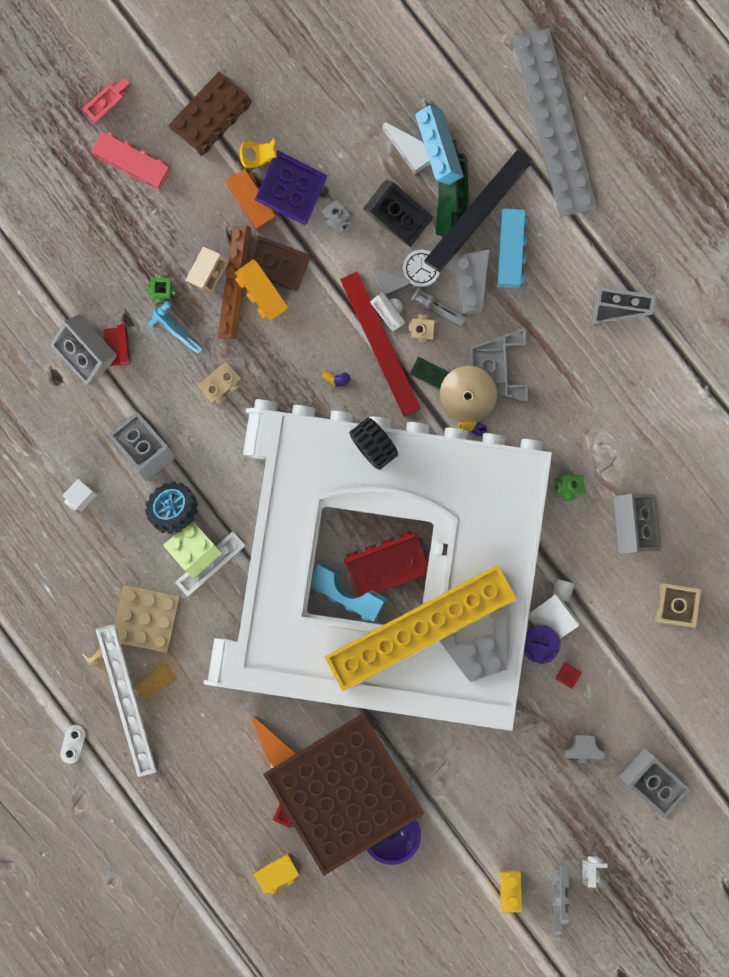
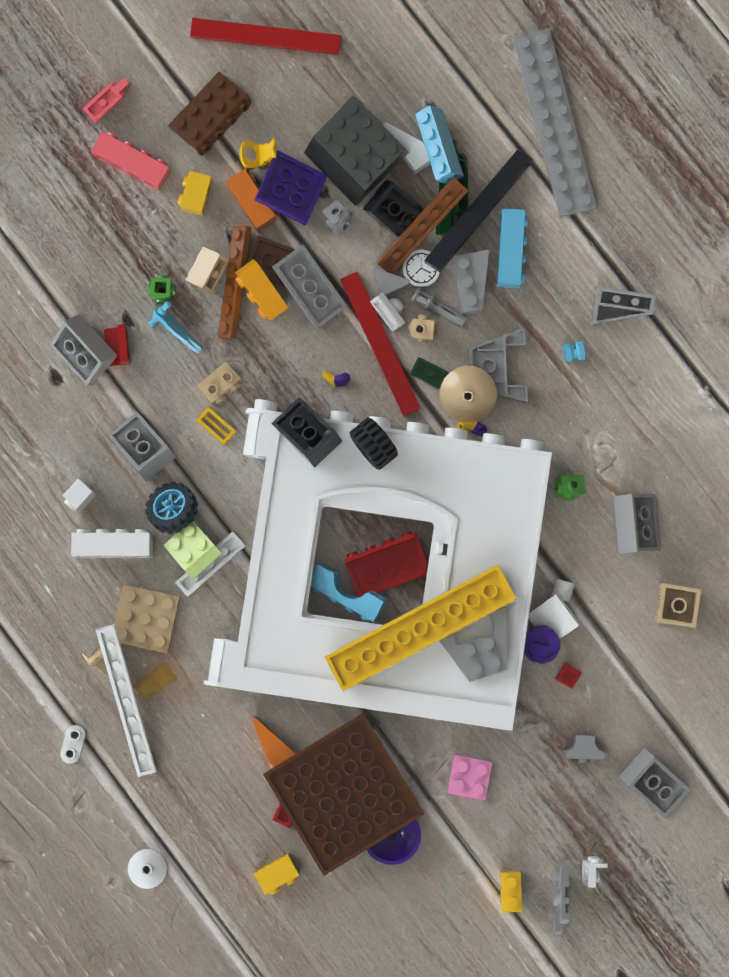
(112, 545): none -> white brick
(154, 861): none -> white dish
(195, 193): none -> yellow brick
(228, 436): none -> yellow tile
(265, 36): none -> red tile
(307, 432): none -> black slope
(309, 286): none -> light grey plate
(355, 150): none -> pearl dark grey slope
(422, 226): none -> dark orange plate
(469, 777): none -> bright pink plate
(573, 351): none -> medium azure wheel

